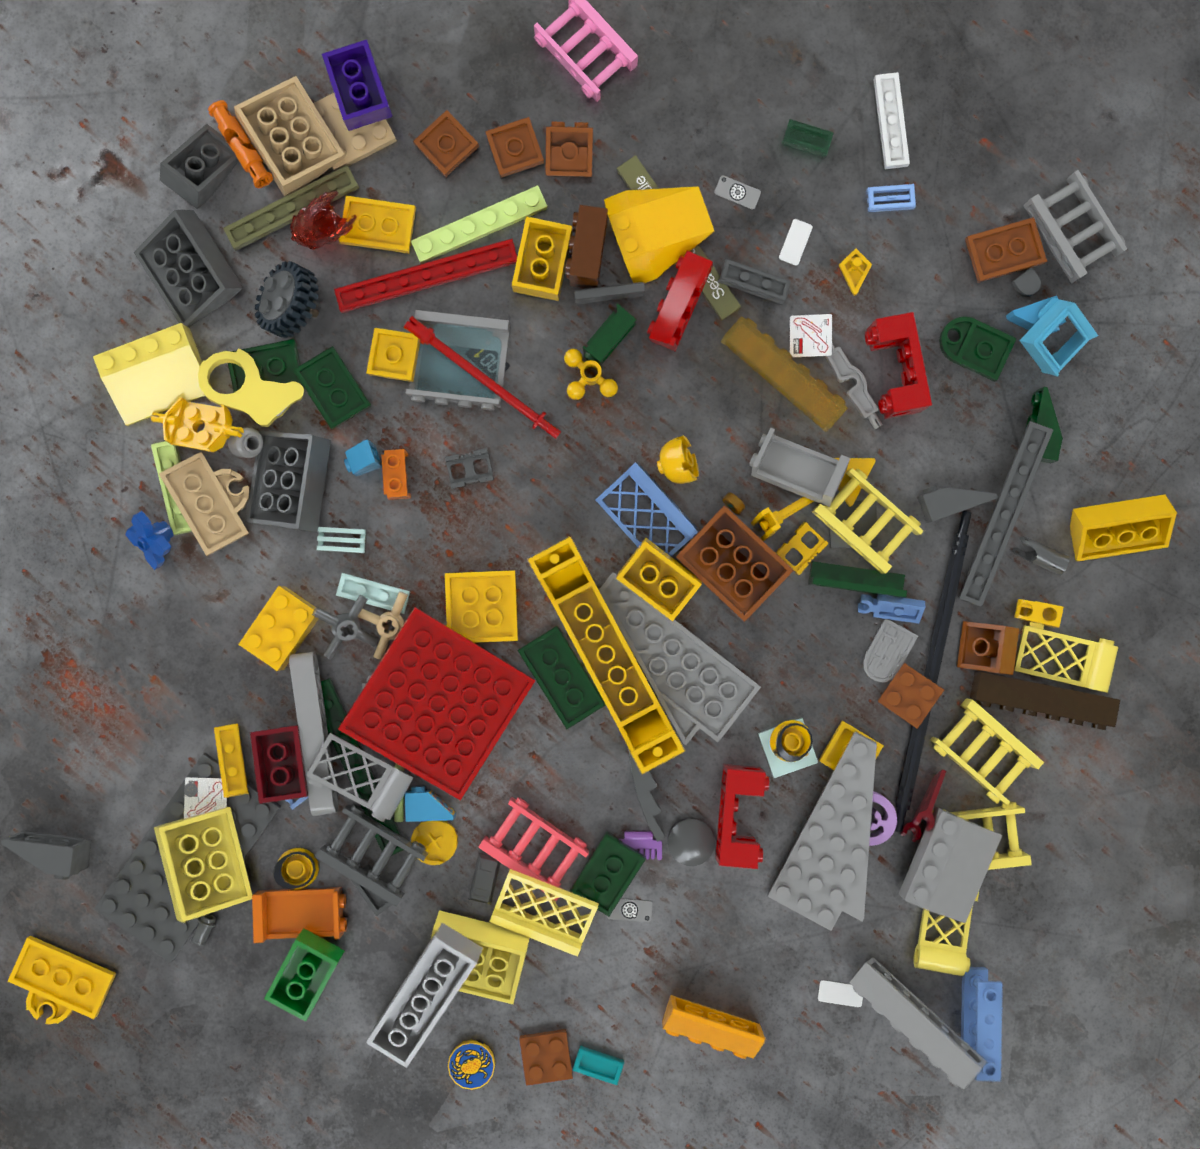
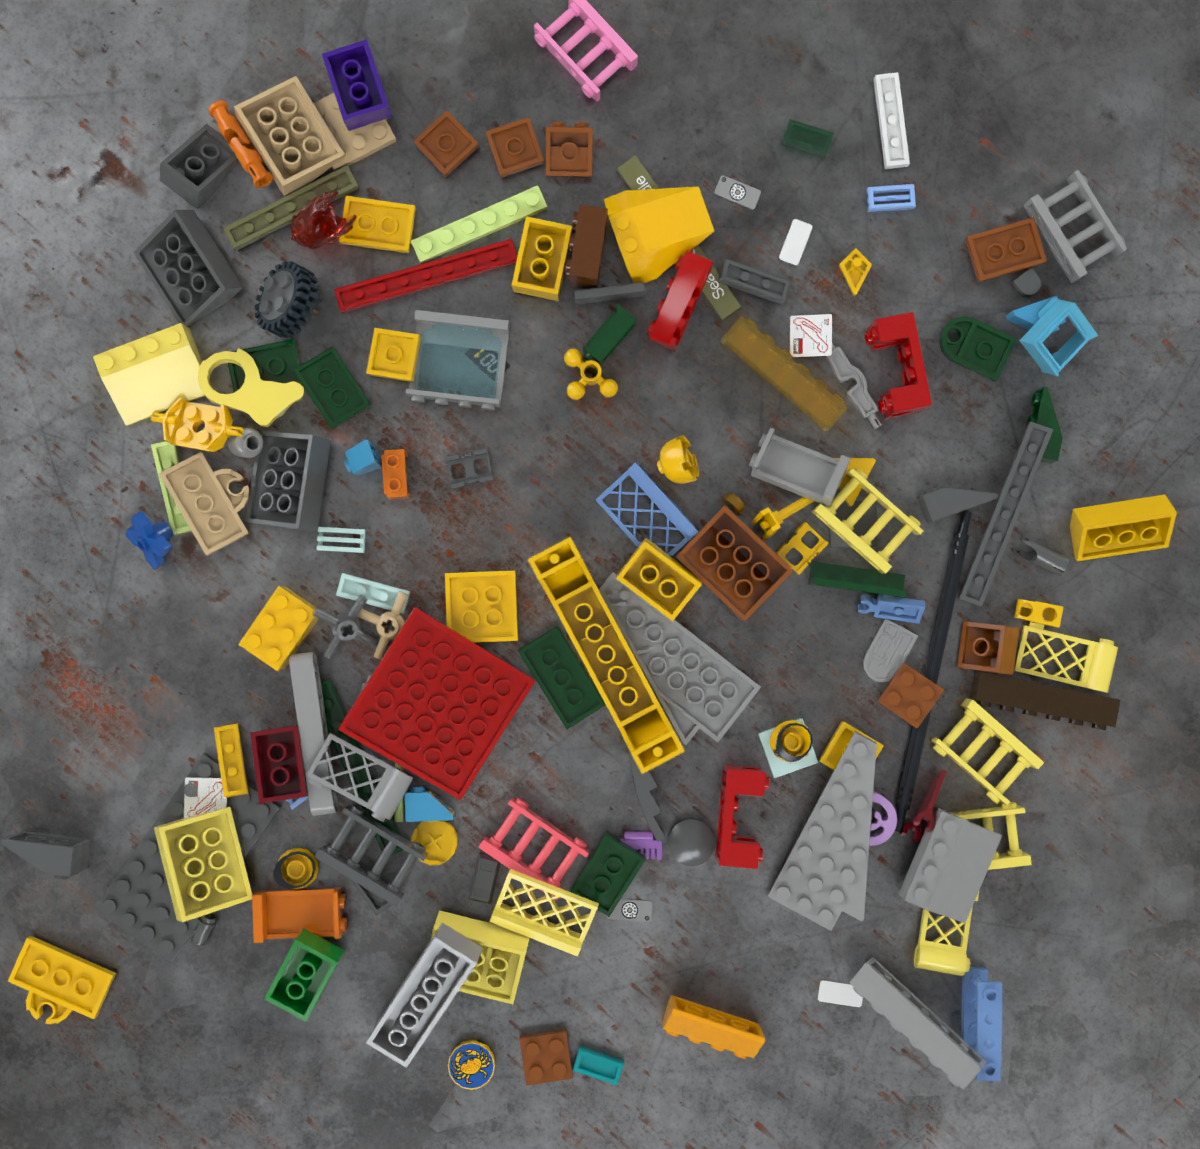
(428, 337): red bar -> none

